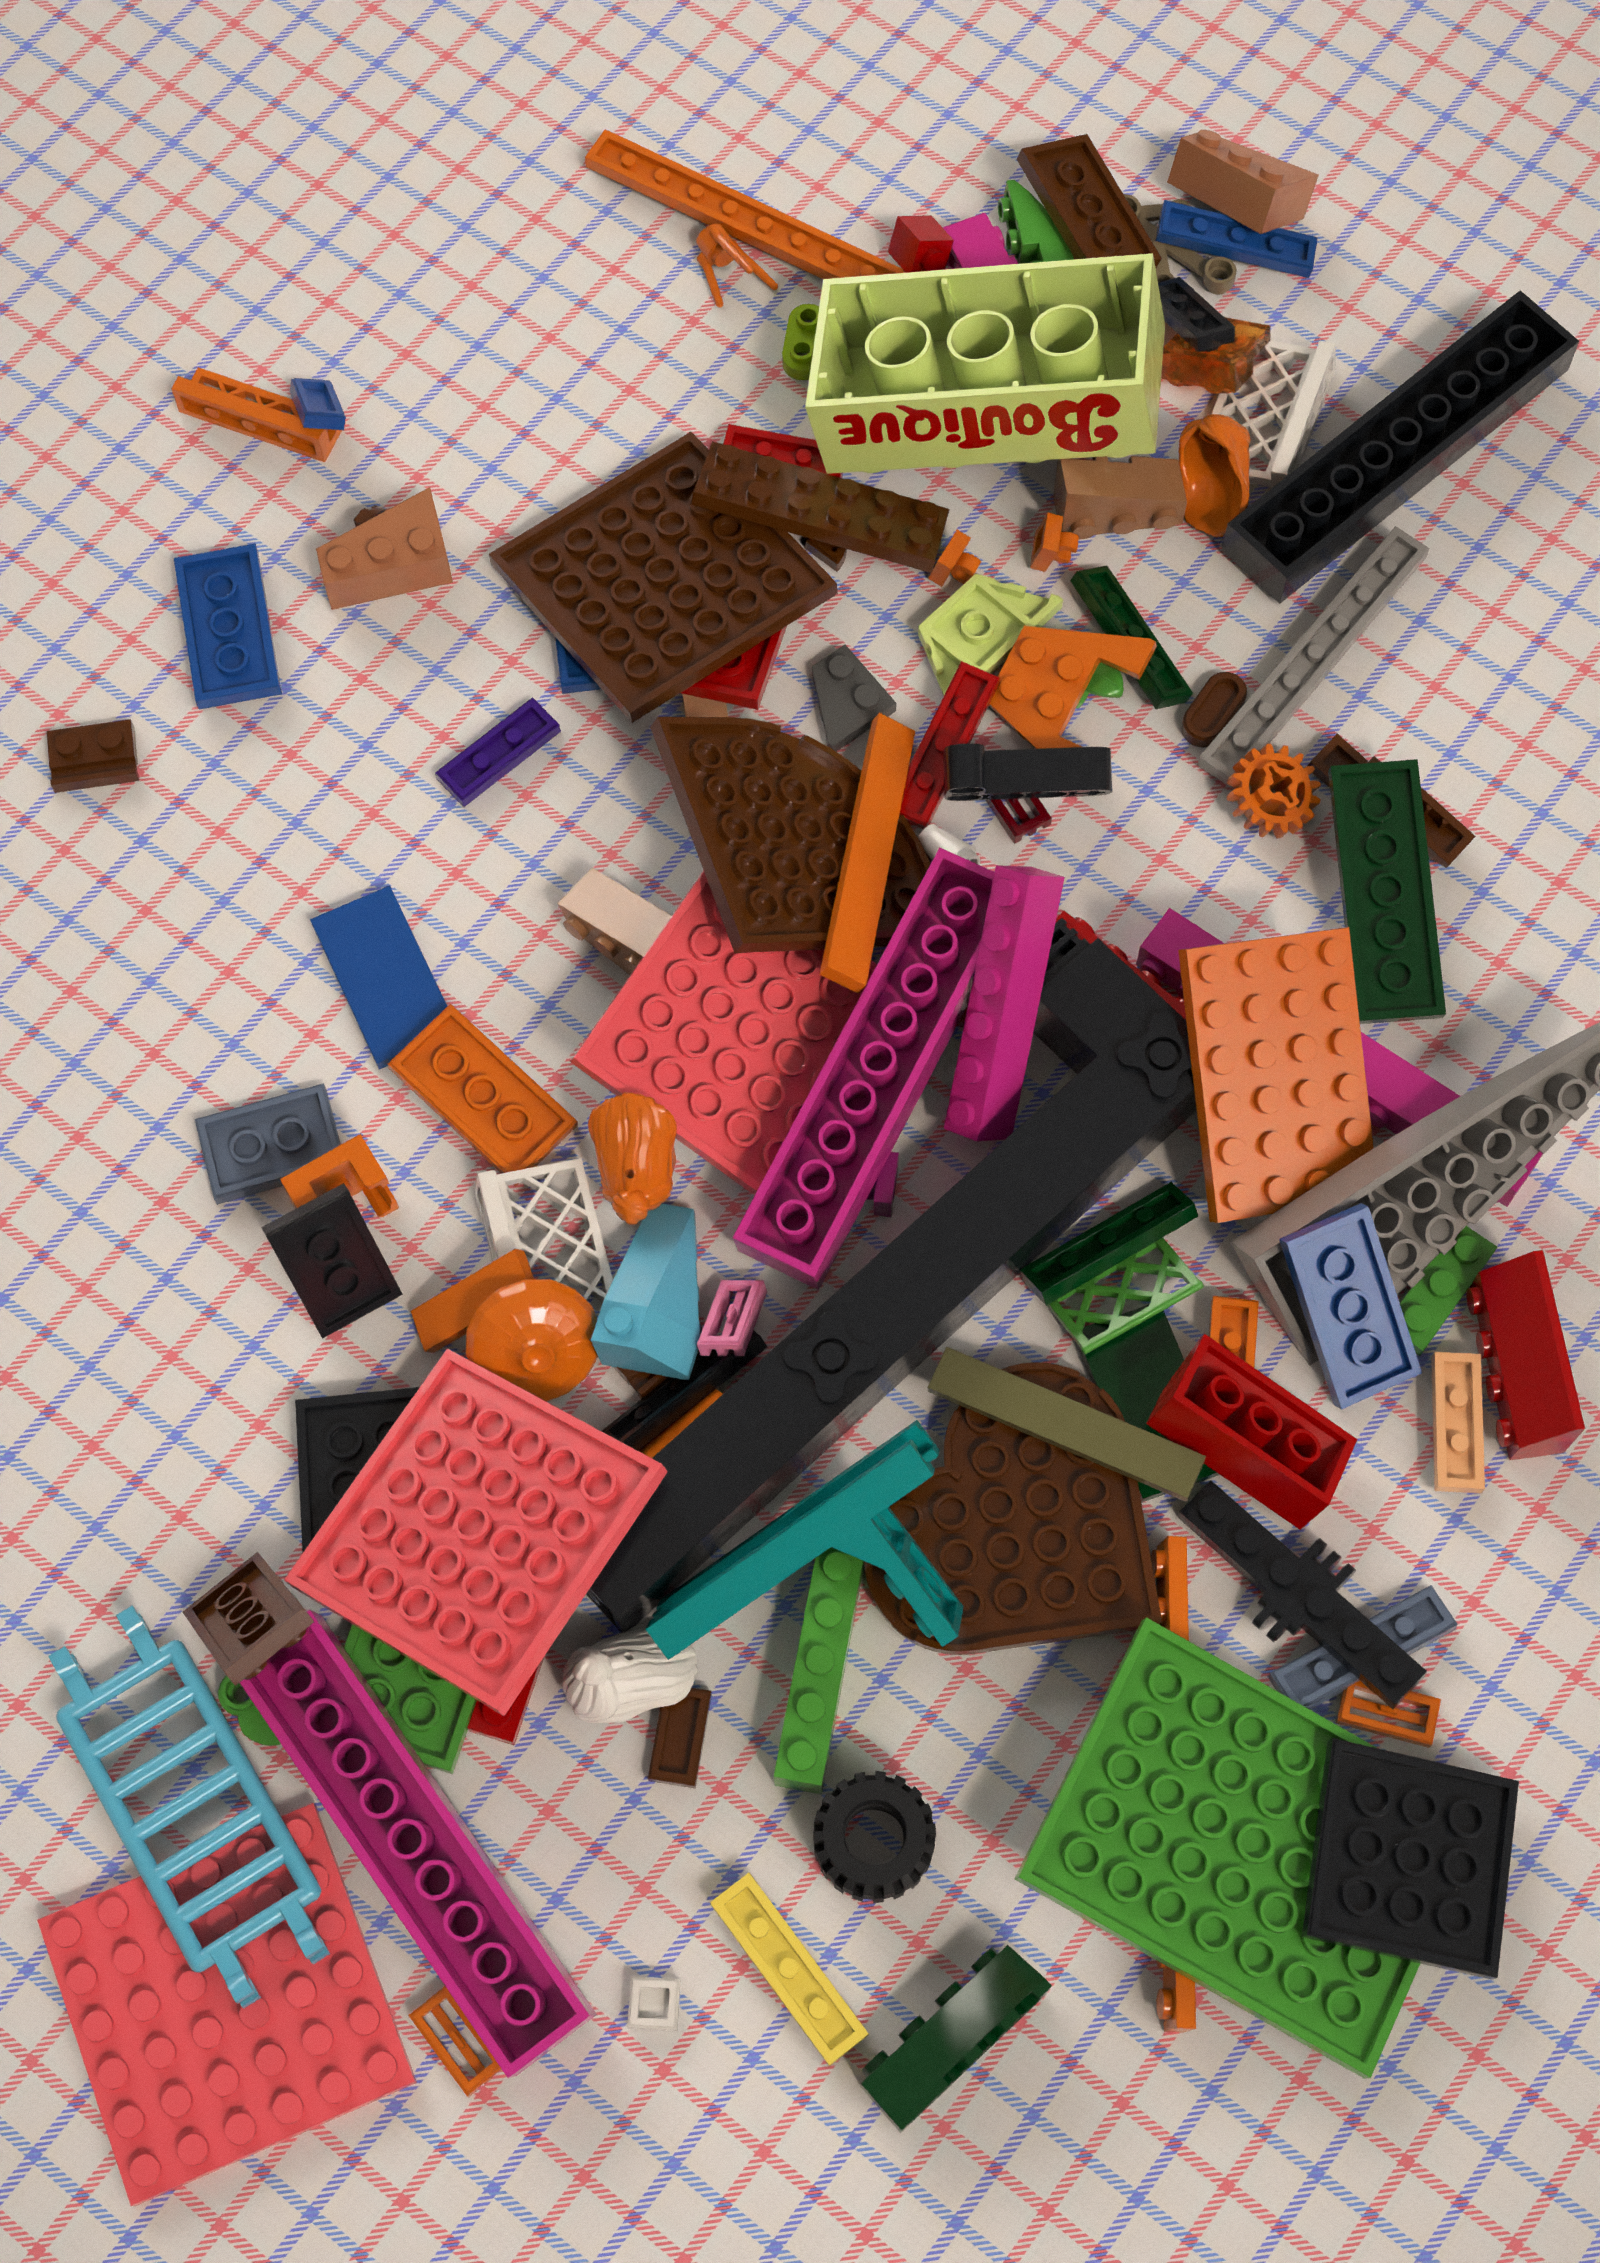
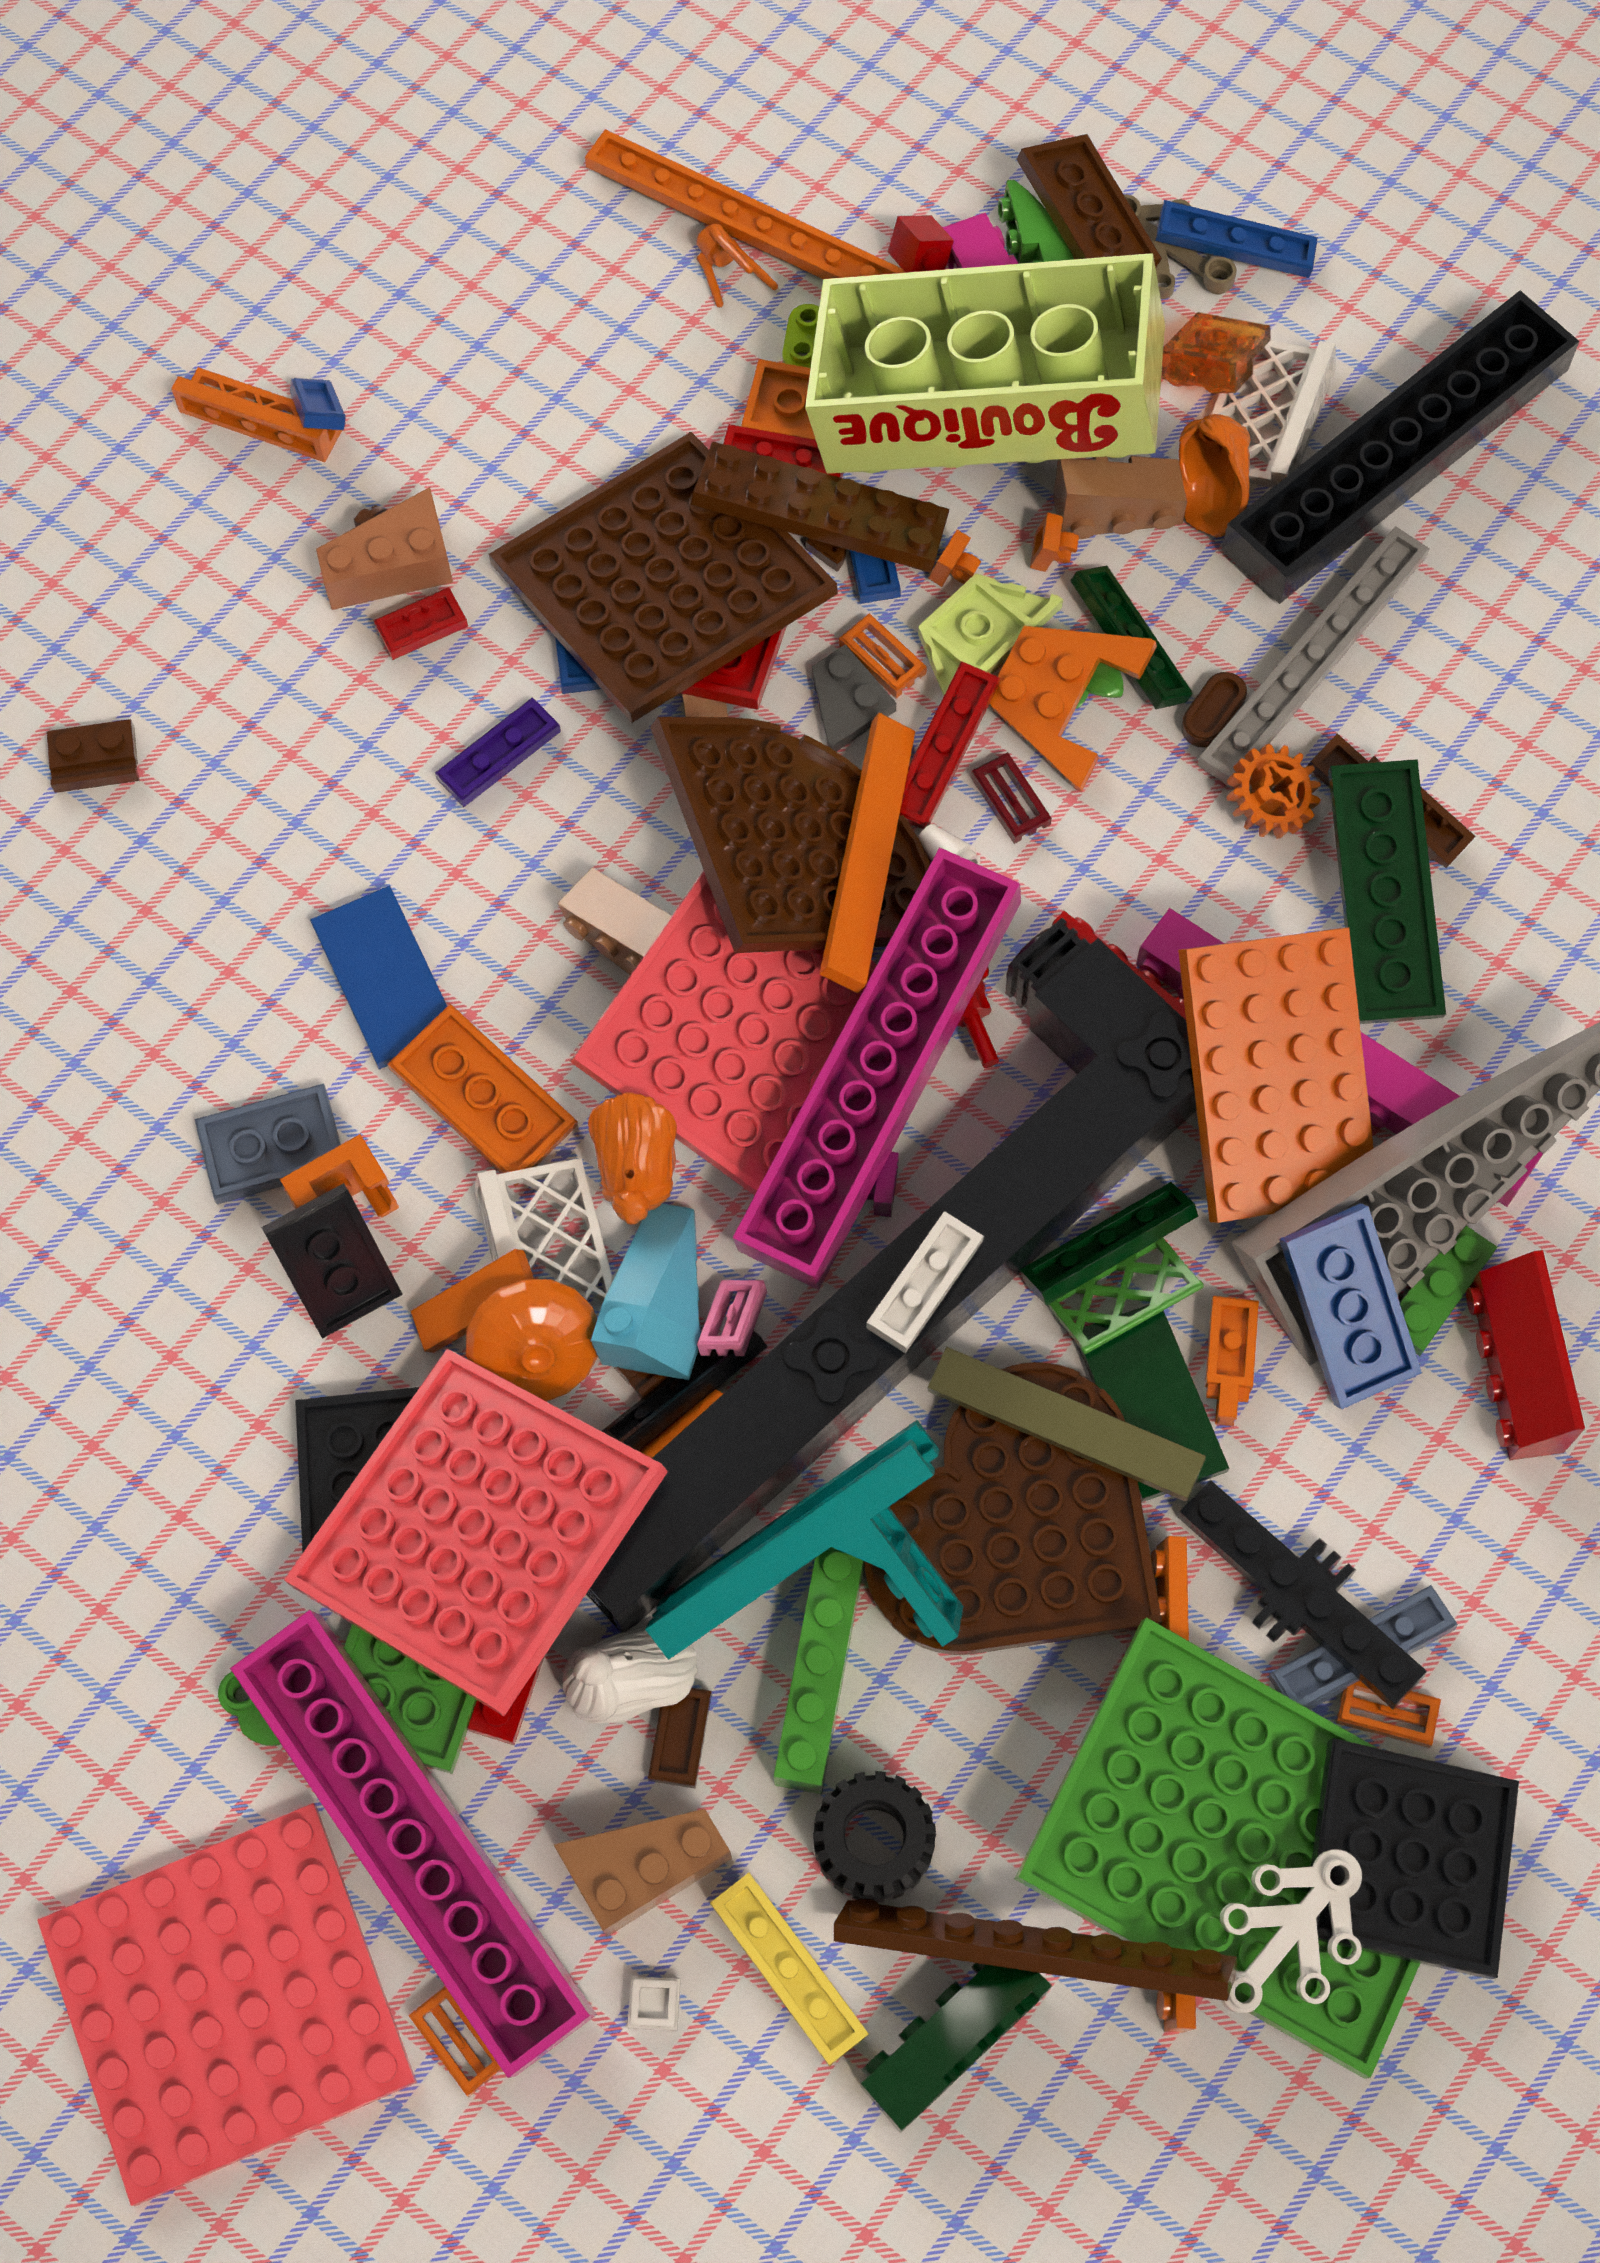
(134, 1834): medium azure bar -> none
(227, 626): blue plate -> none
(248, 1619): reddish brown plate -> none
(420, 623): none -> red plate
(642, 1865): none -> medium nougat wedge
(779, 400): none -> orange plate
(874, 578): none -> blue tile
(893, 686): none -> orange tile
(924, 1282): none -> white plate
(1003, 1002): dark pink brick -> none
(1025, 773): black beam -> none
(1037, 1949): none -> reddish brown plate
(1194, 317): black plate -> none
(1241, 181): nougat wedge -> none
(1253, 1432): red slope -> none
(1297, 1925): none -> white plant
(1457, 1422): light nougat plate -> none

